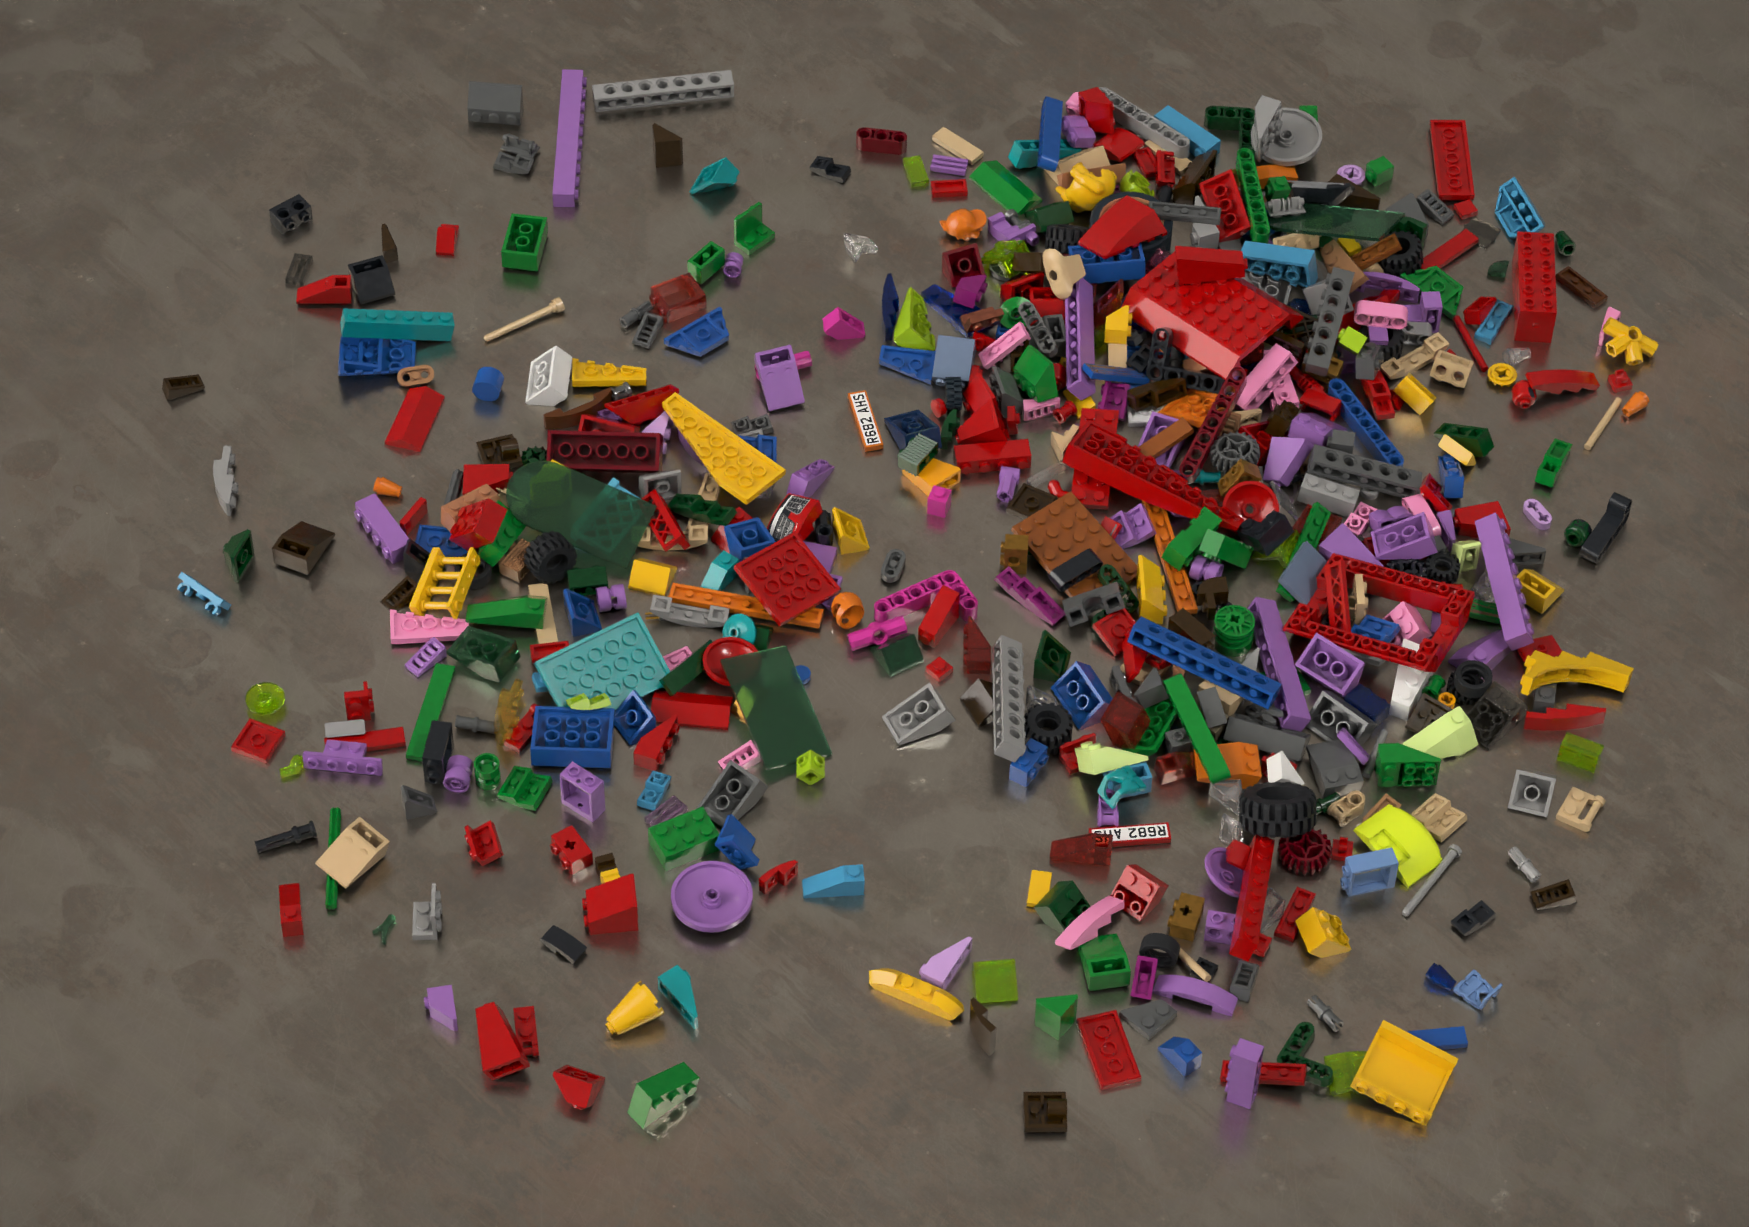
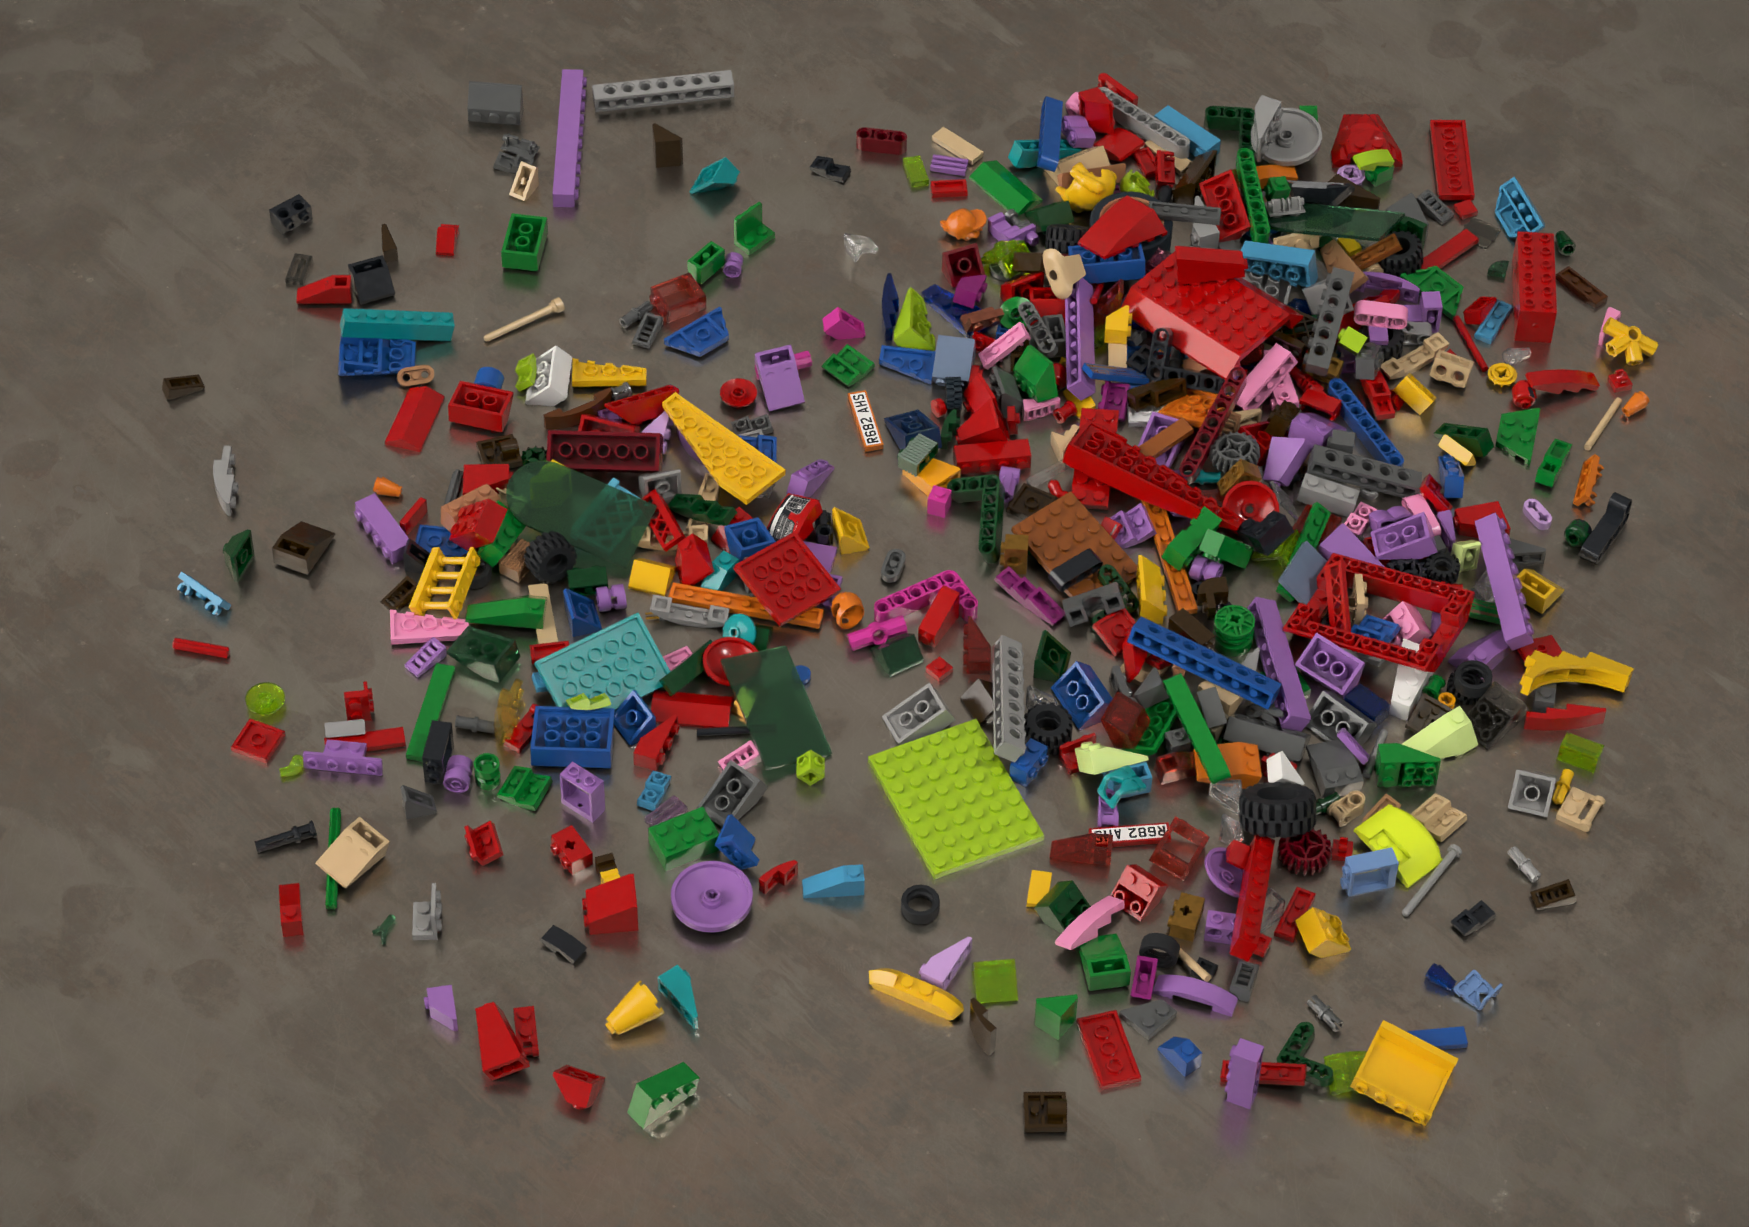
(201, 647): none -> red axle
(480, 406): none -> red slope
(525, 181): none -> tan slope
(526, 371): none -> lime slope
(693, 560): none -> red slope
(722, 731): none -> black bar
(738, 392): none -> red dish
(848, 365): none -> green slope
(920, 917): none -> black tyre
(955, 798): none -> lime plate
(992, 493): none -> dark green beam
(1097, 292): none -> red bar
(1110, 83): none -> red plate
(1171, 862): none -> clear red window
(1361, 134): none -> red wedge
(1371, 159): none -> lime slope
(1518, 433): none -> green wing
(1562, 786): none -> yellow axle
(1587, 480): none -> orange plate

